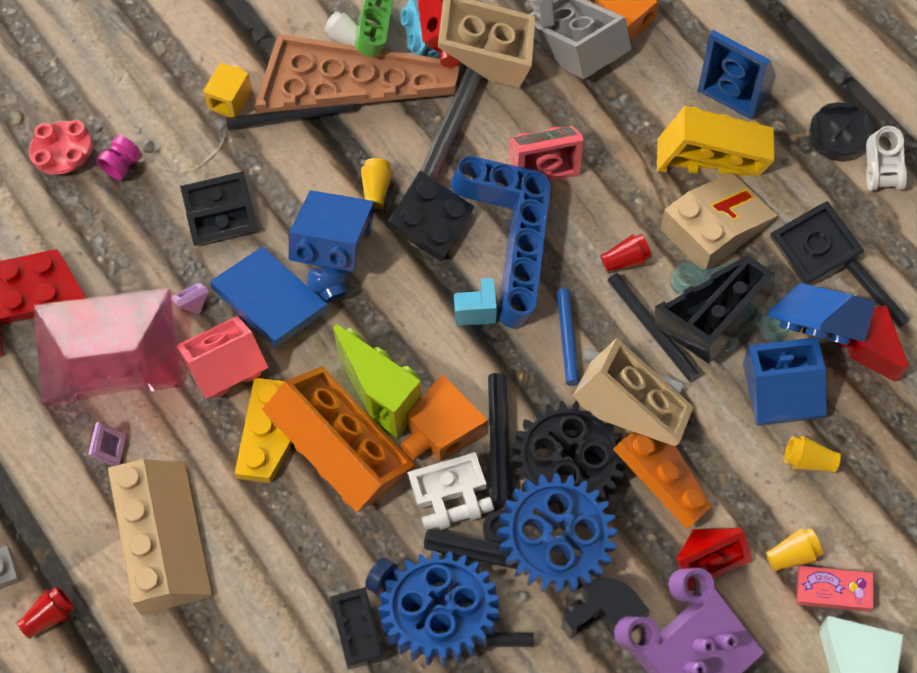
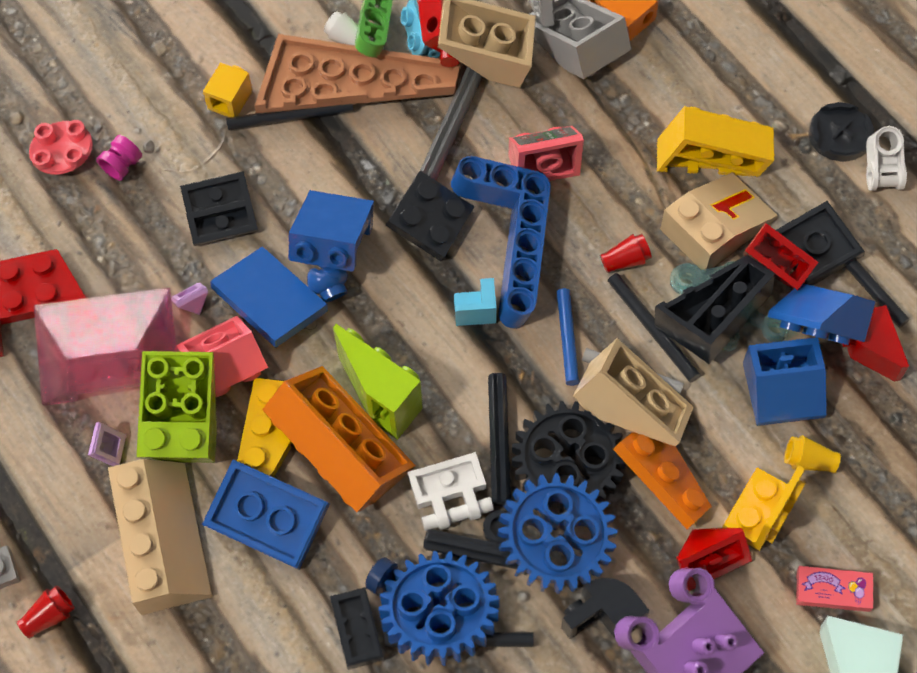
(177, 407): none -> lime slope
(266, 514): none -> blue tile
(376, 180): yellow cone -> none
(443, 422): orange torso -> none
(735, 75): blue slope -> none
(764, 506): none -> yellow bracket
(780, 256): none -> red torso
(796, 550): yellow cone -> none

